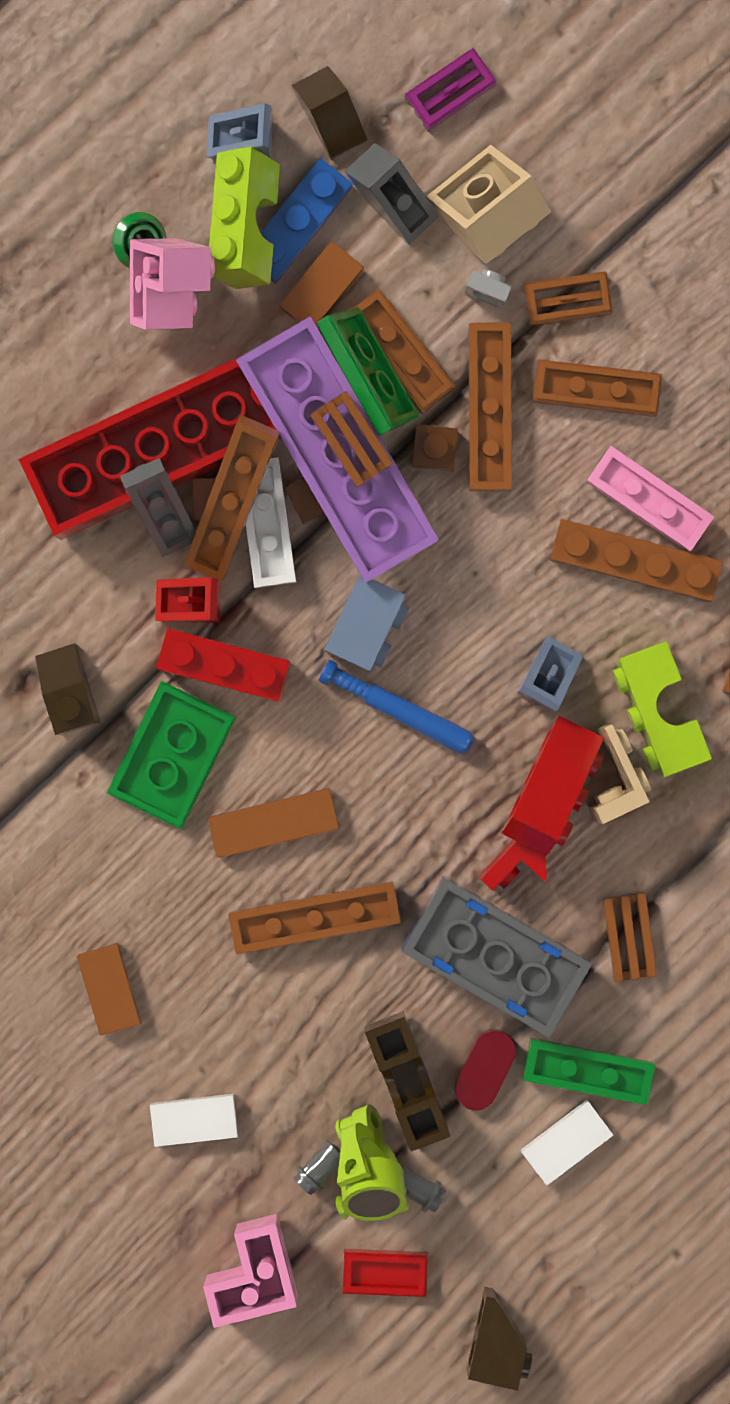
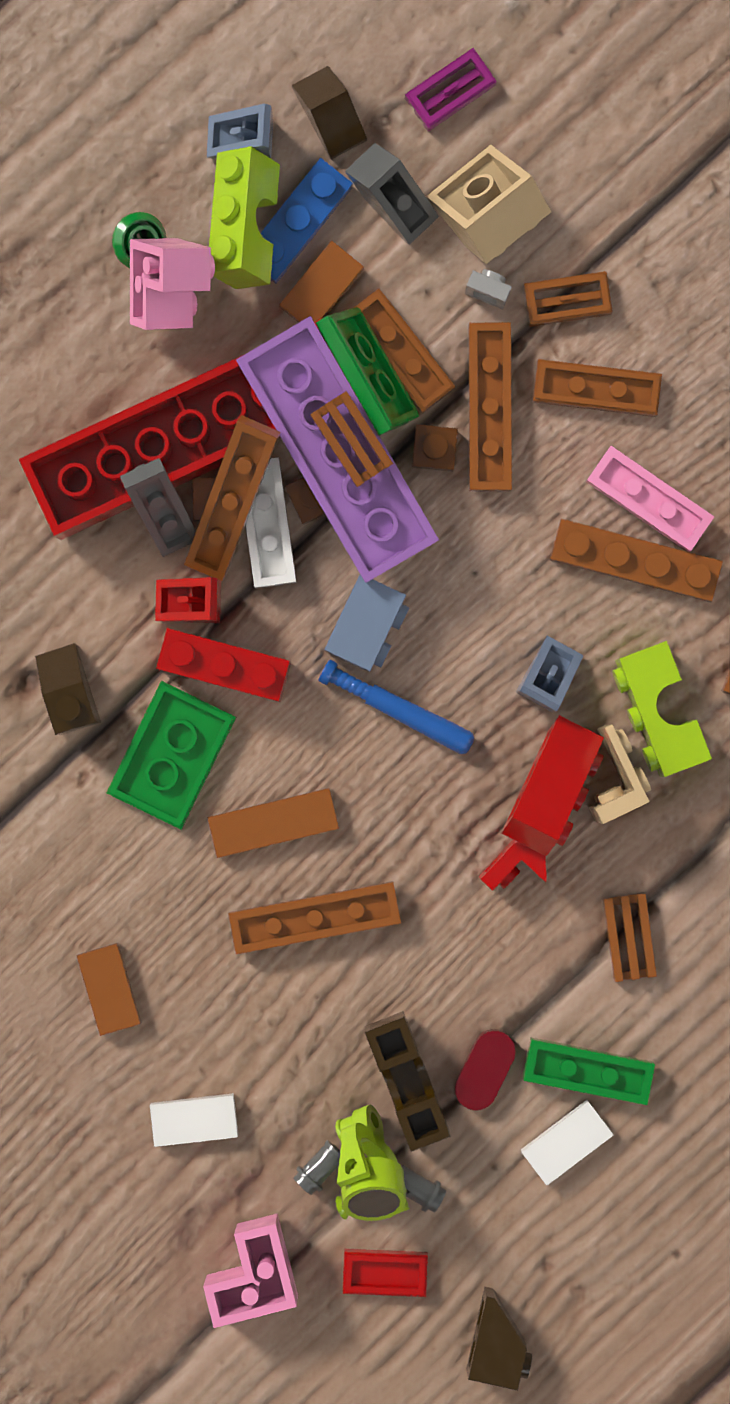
(496, 956): dark grey piece -> none

